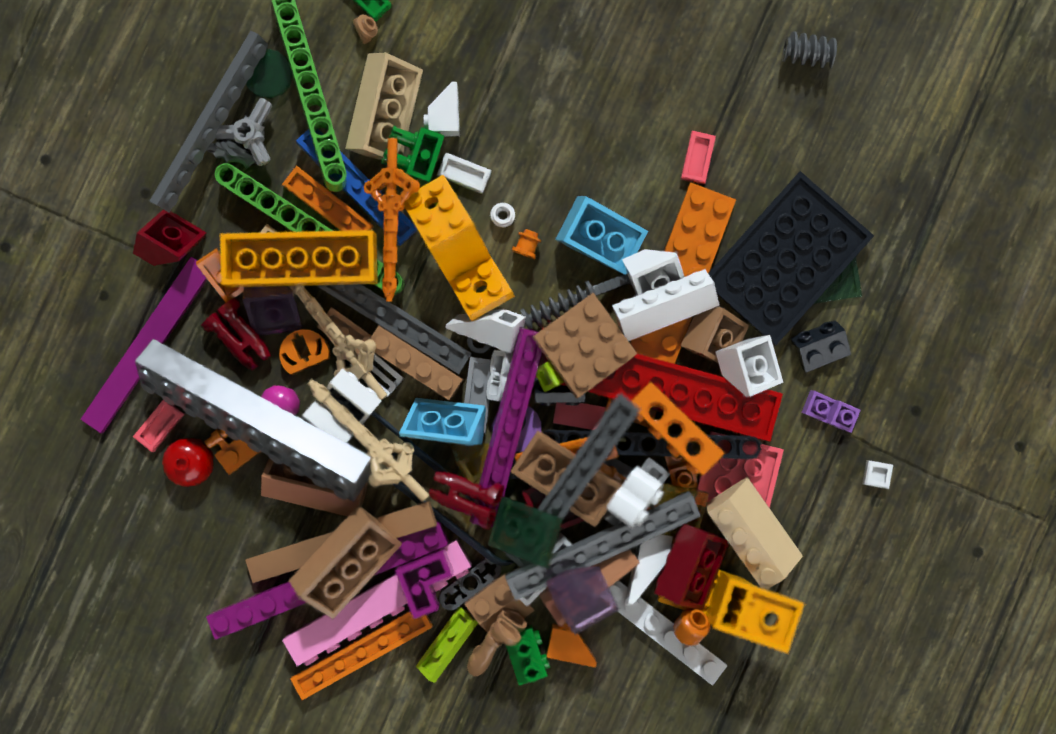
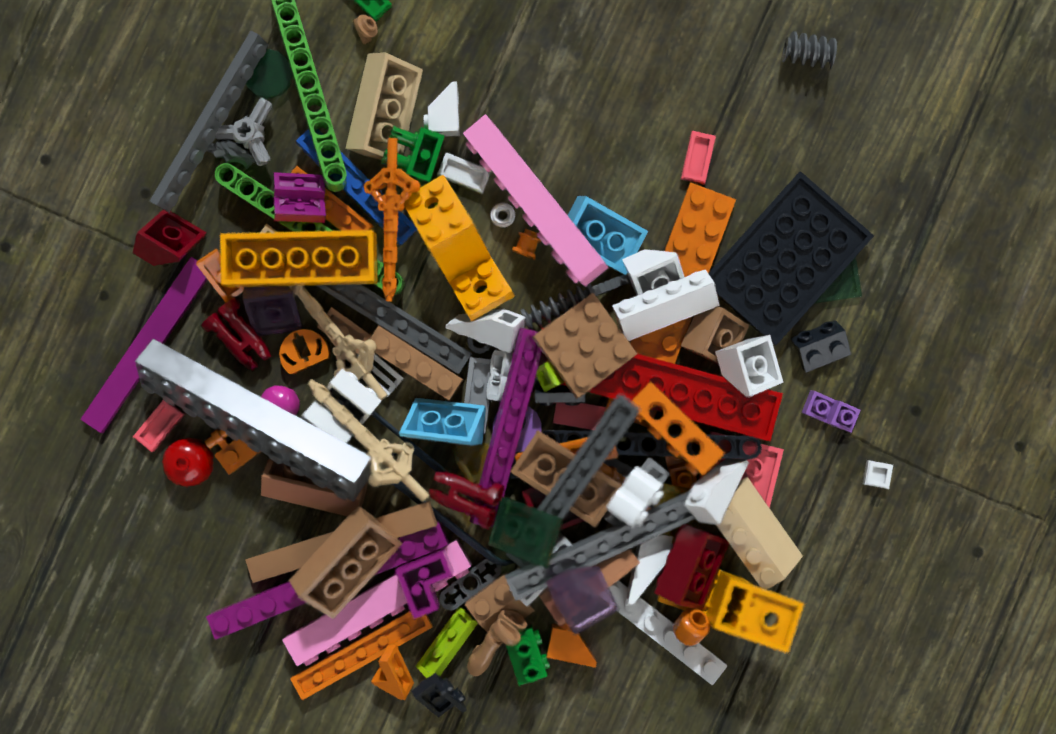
(299, 197): none -> magenta slope
(393, 674): none -> orange slope
(439, 695): none -> black bracket
(535, 200): none -> bright pink brick
(715, 490): none -> white slope

